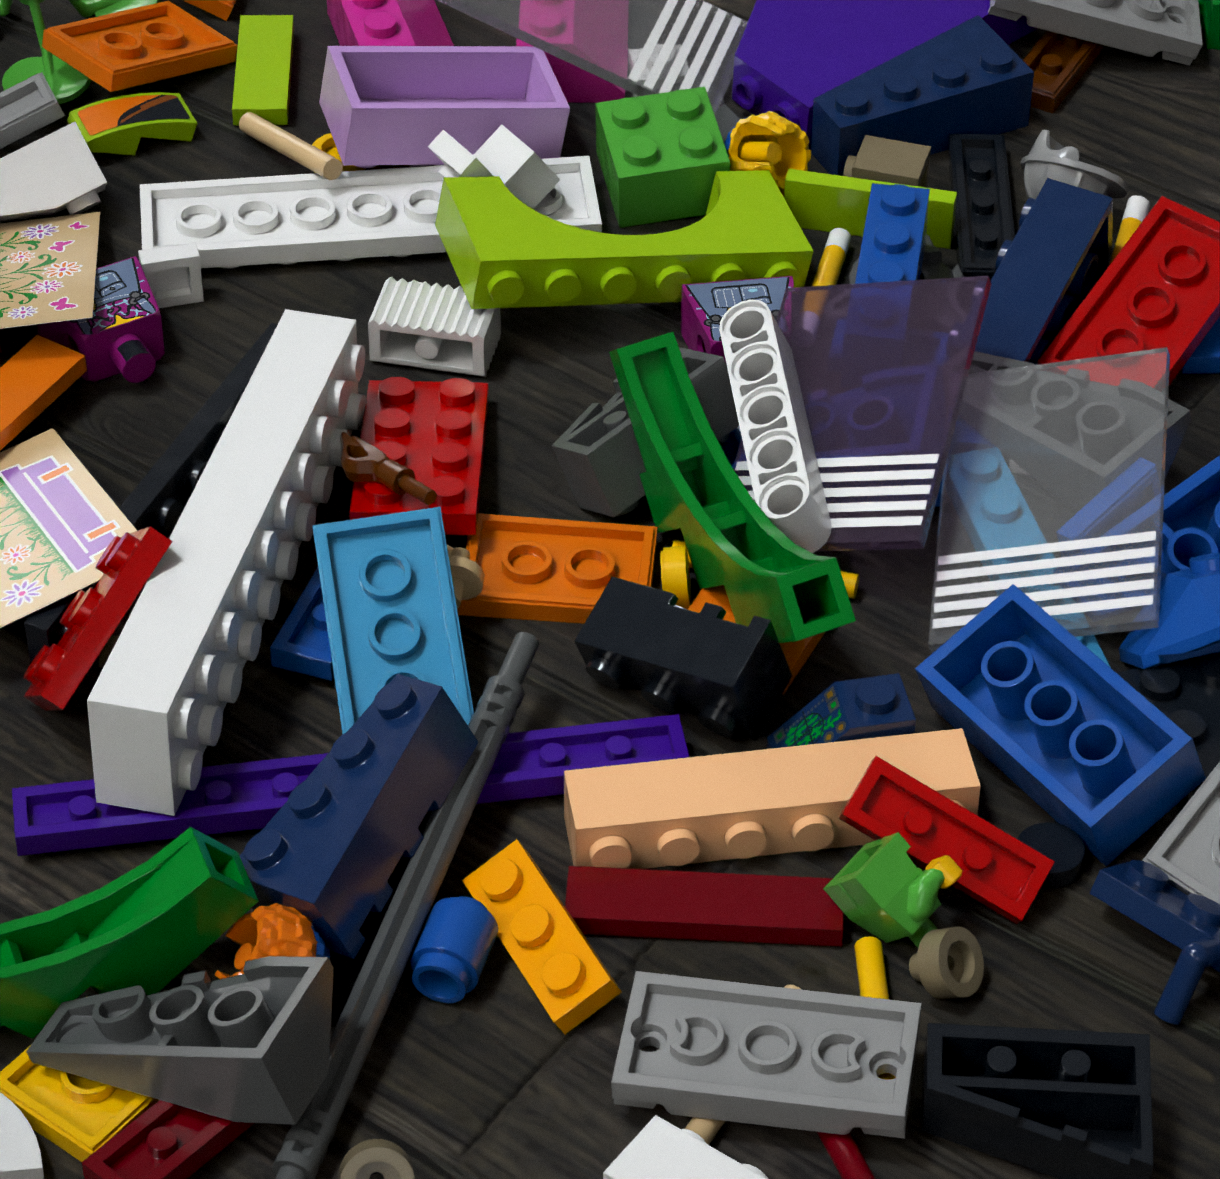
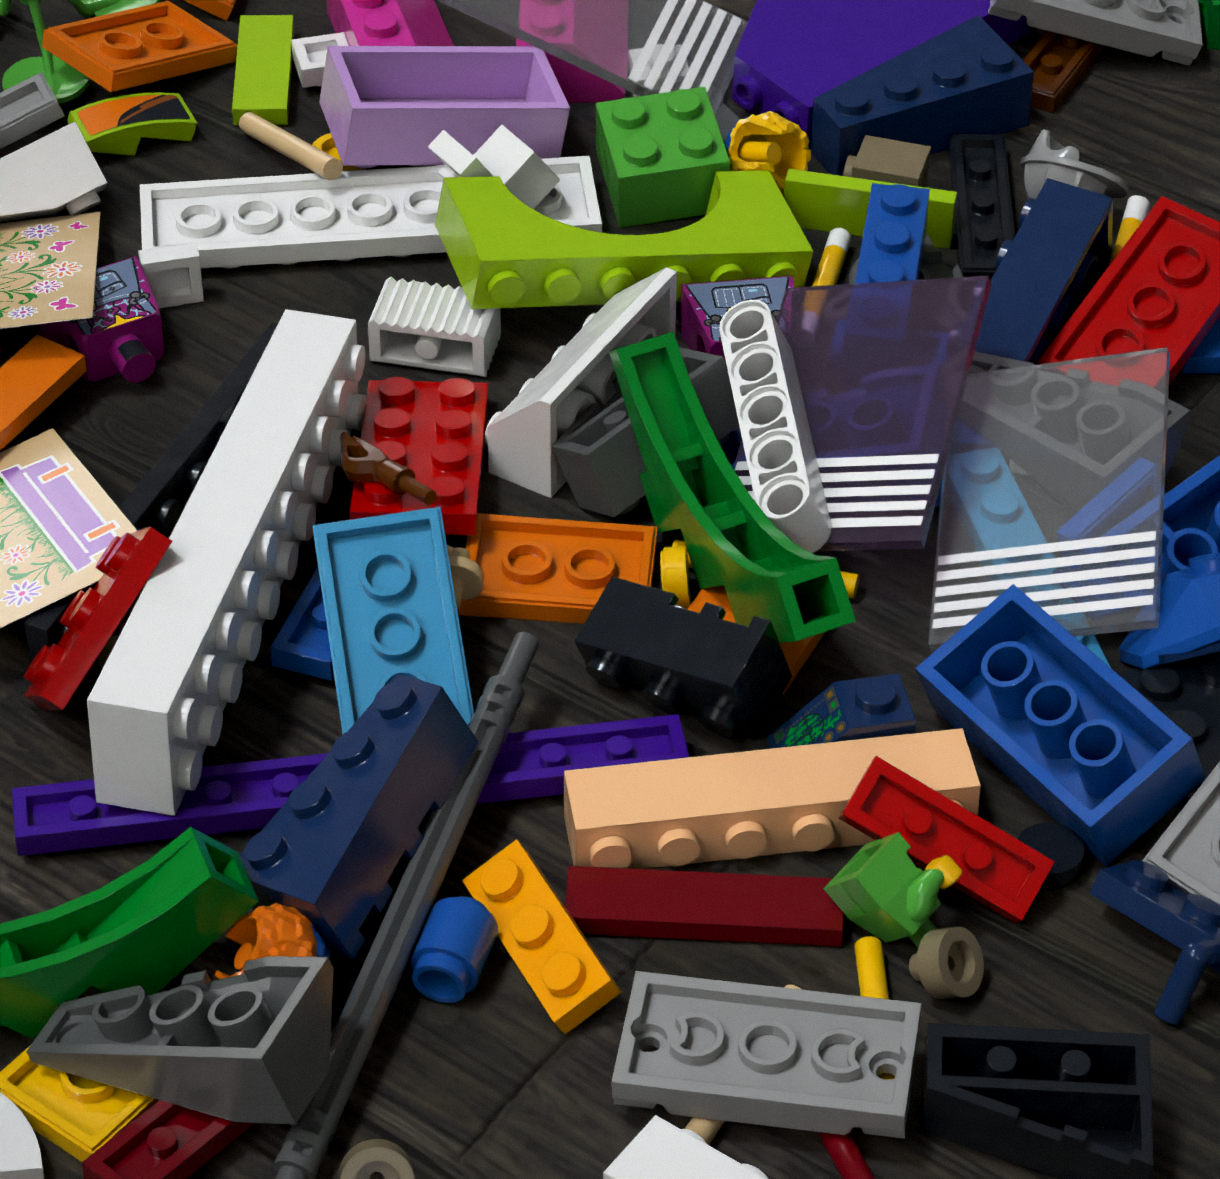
(310, 56): none -> white plate
(574, 379): none -> white slope

